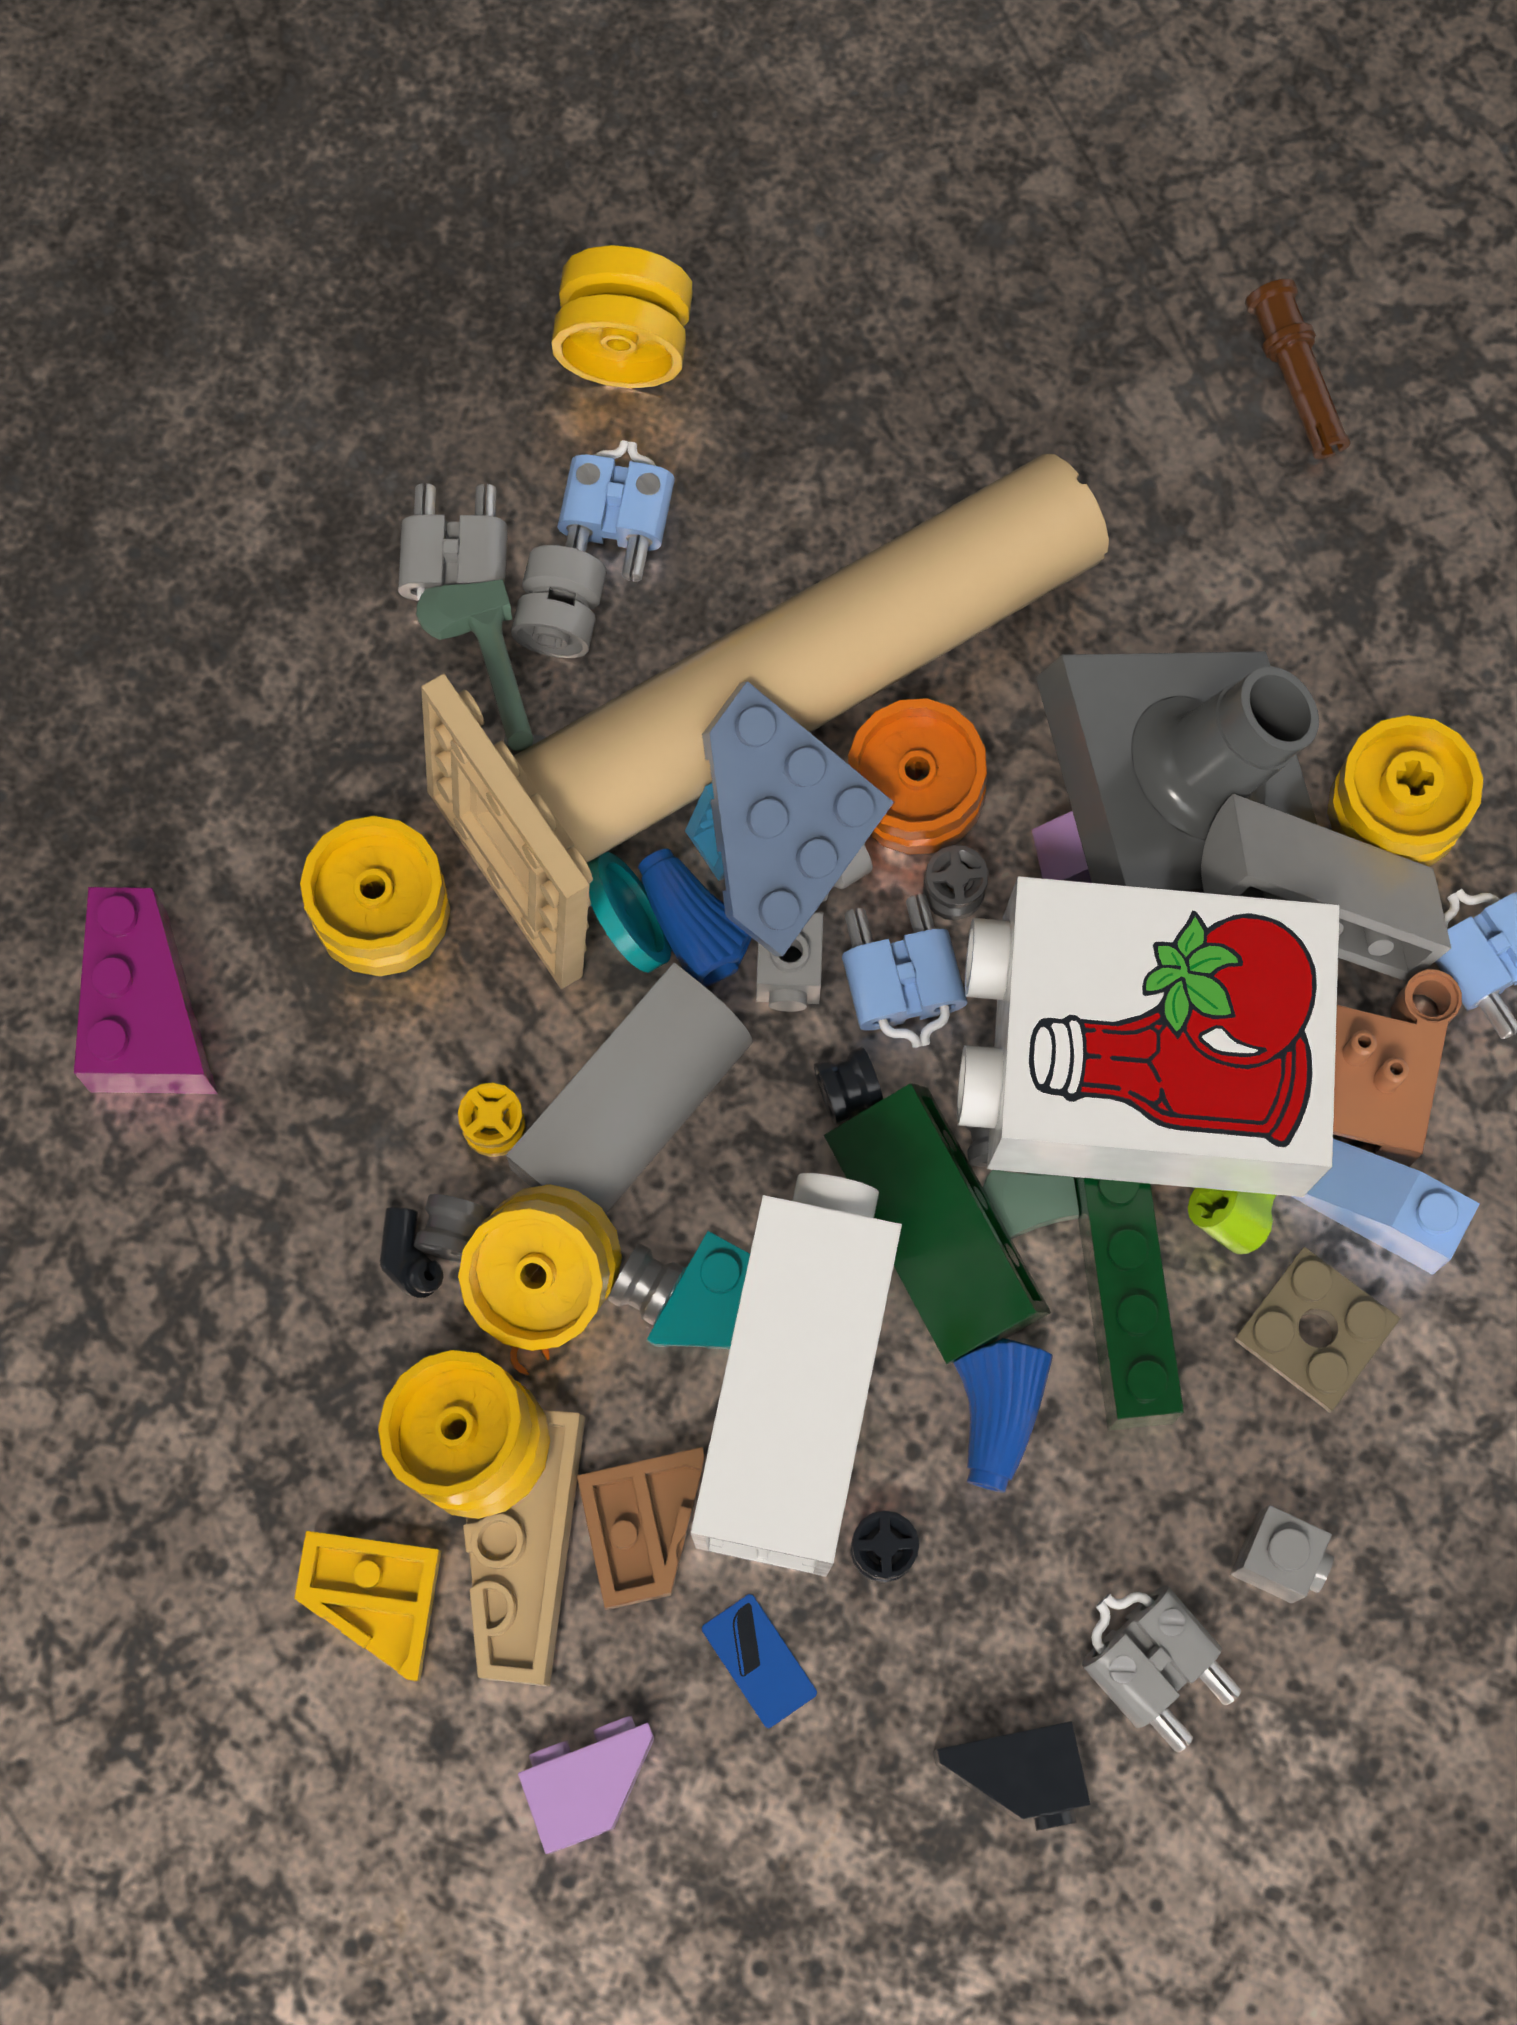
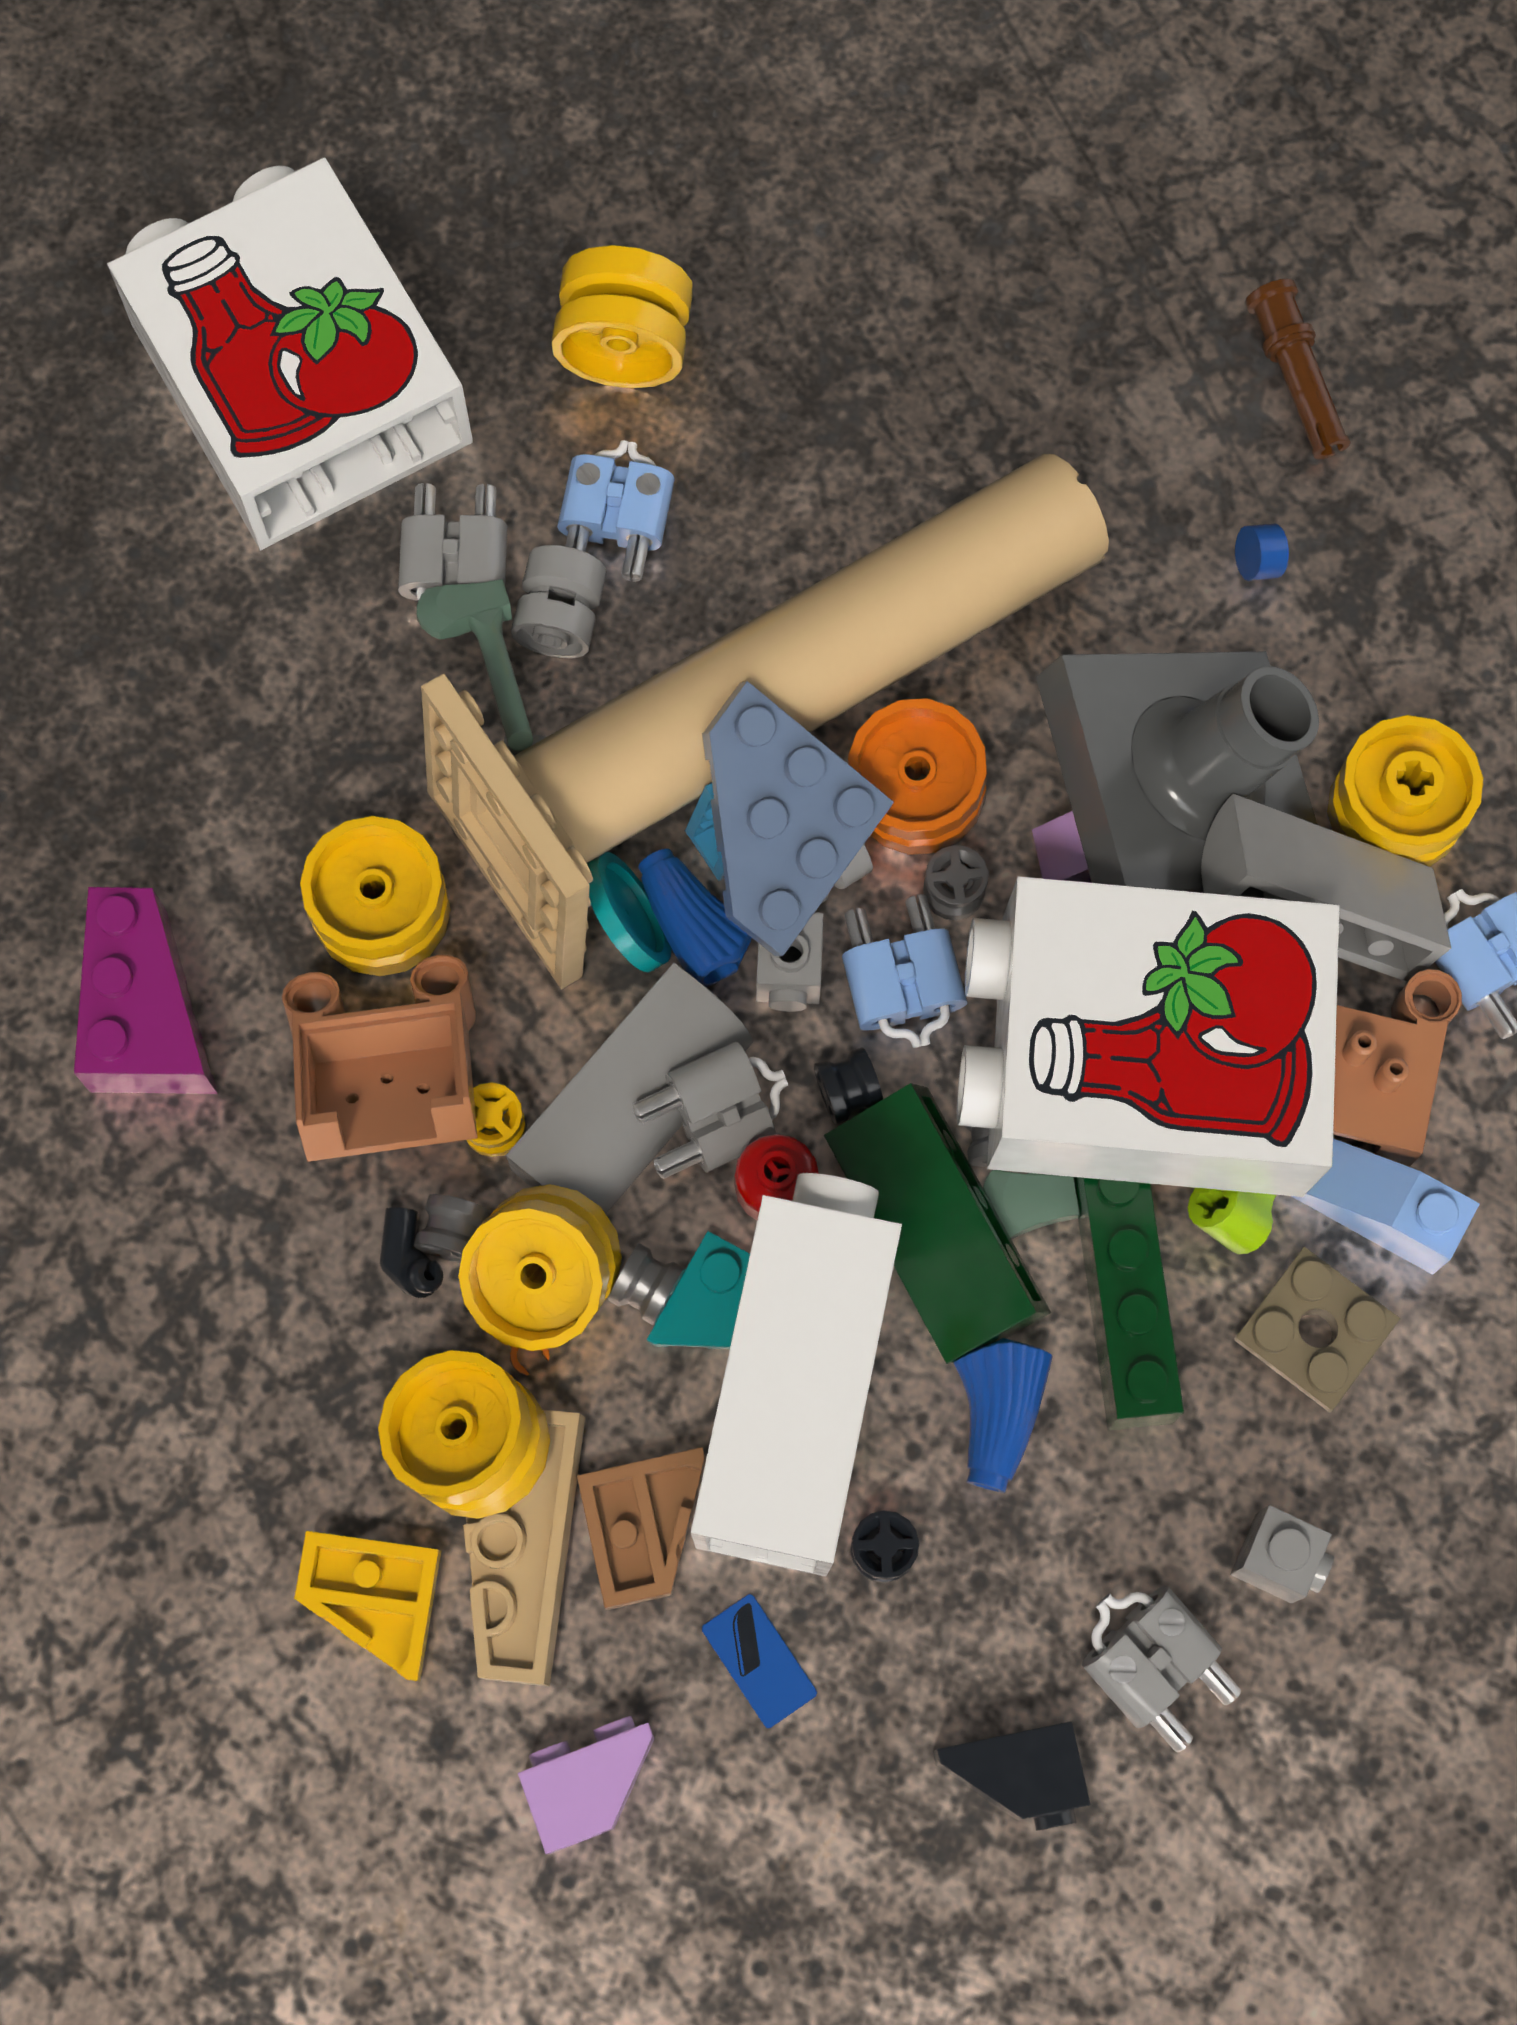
(291, 349): none -> white brick
(383, 1072): none -> nougat piece
(718, 1108): none -> light grey piece
(775, 1154): none -> red head
(1261, 552): none -> blue piece

